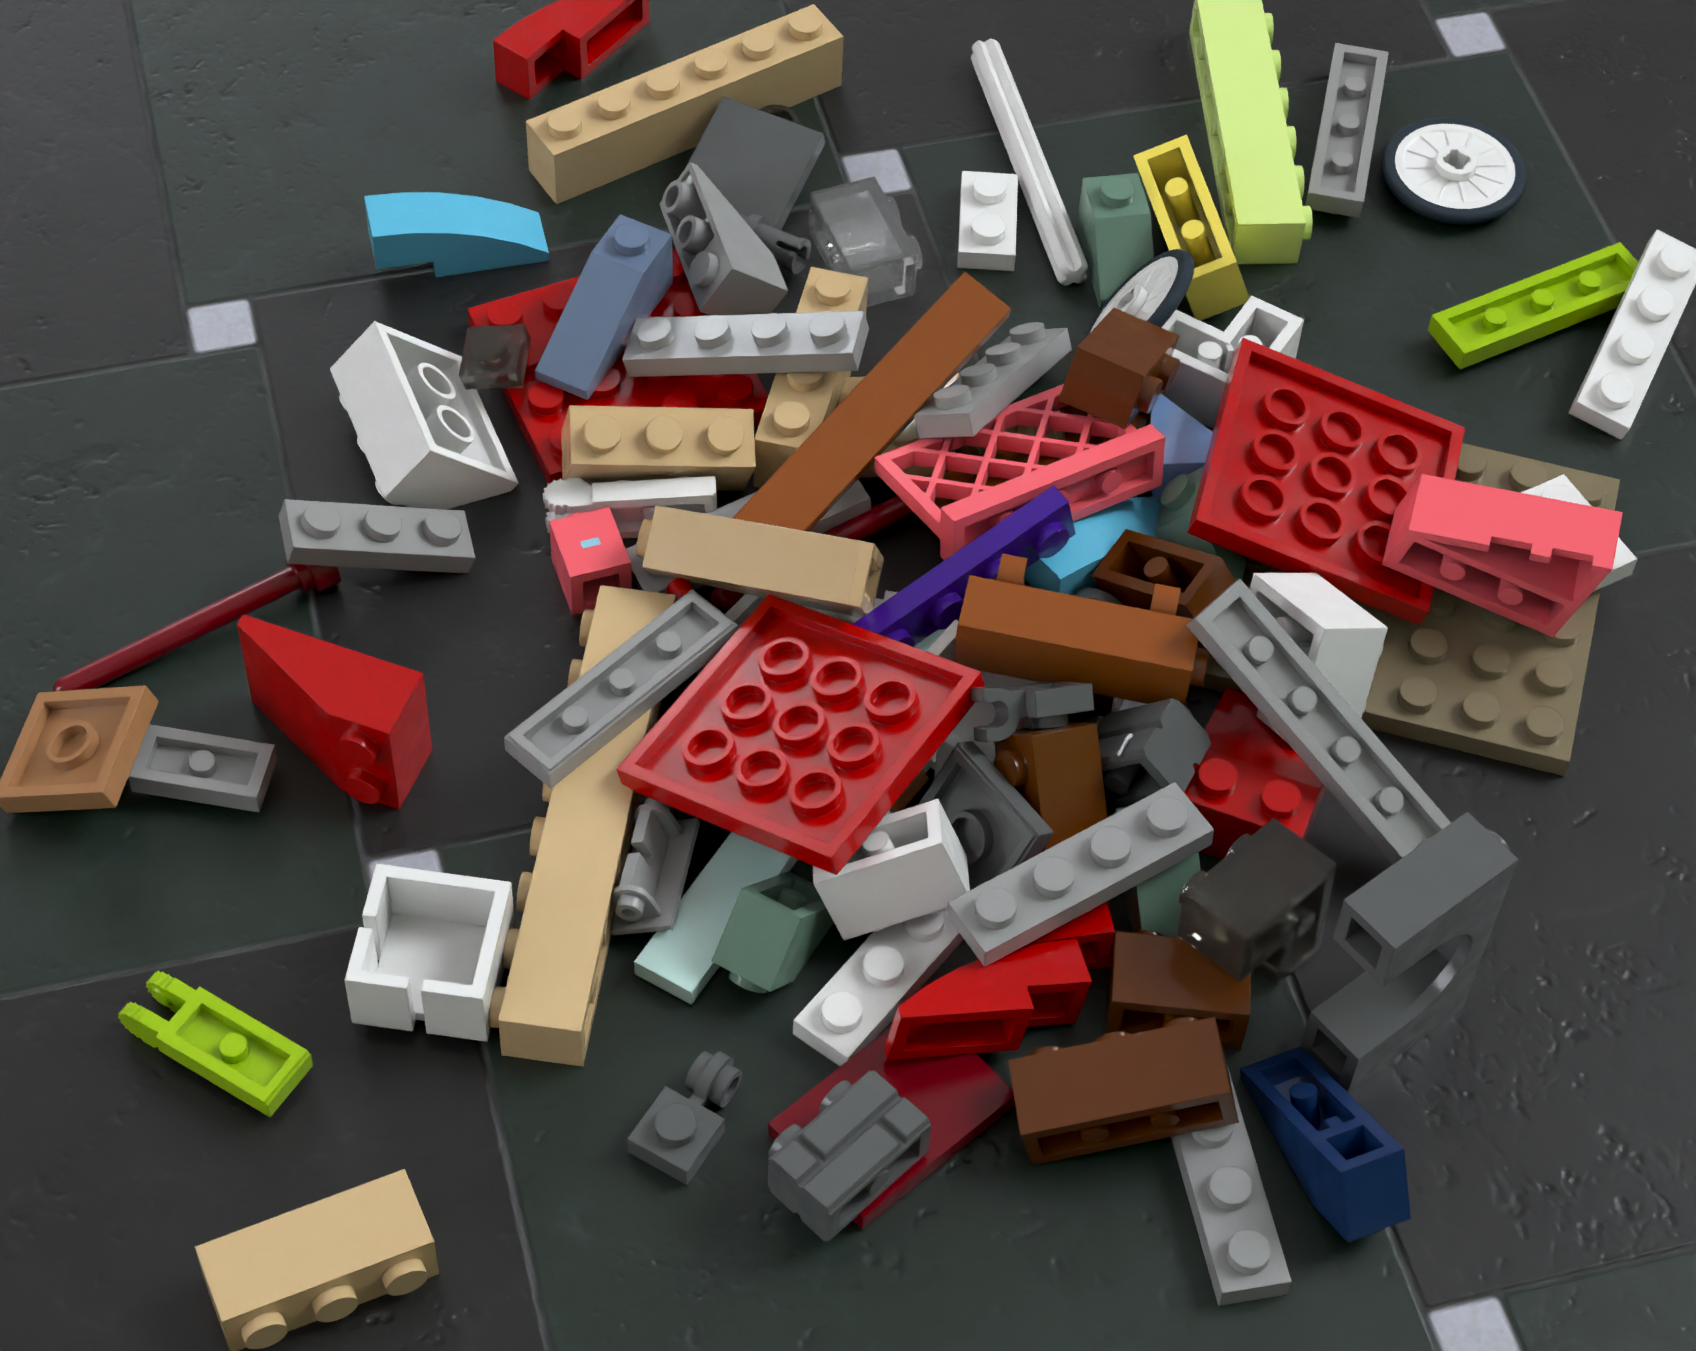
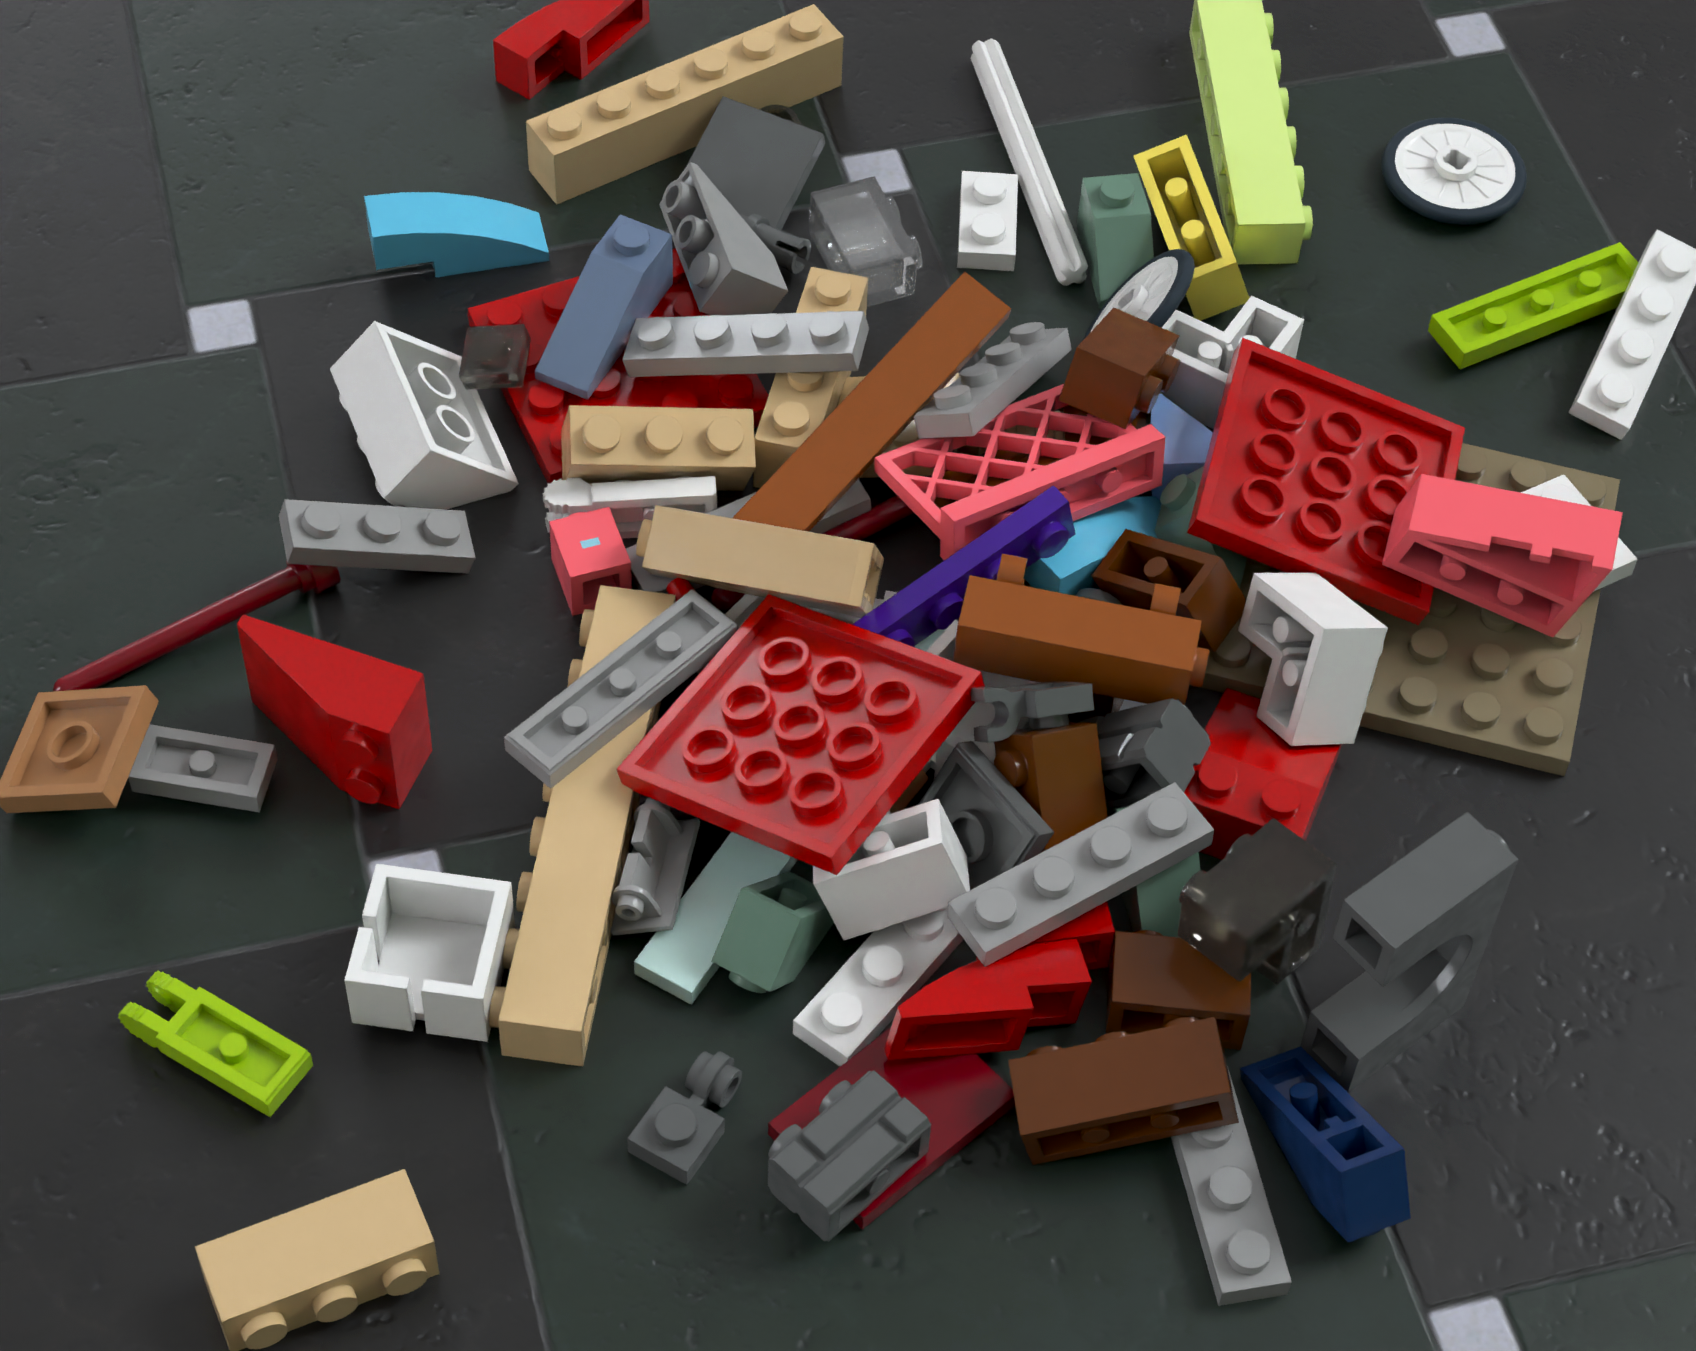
(1317, 722): light grey plate -> none
(1347, 130): light grey plate -> none

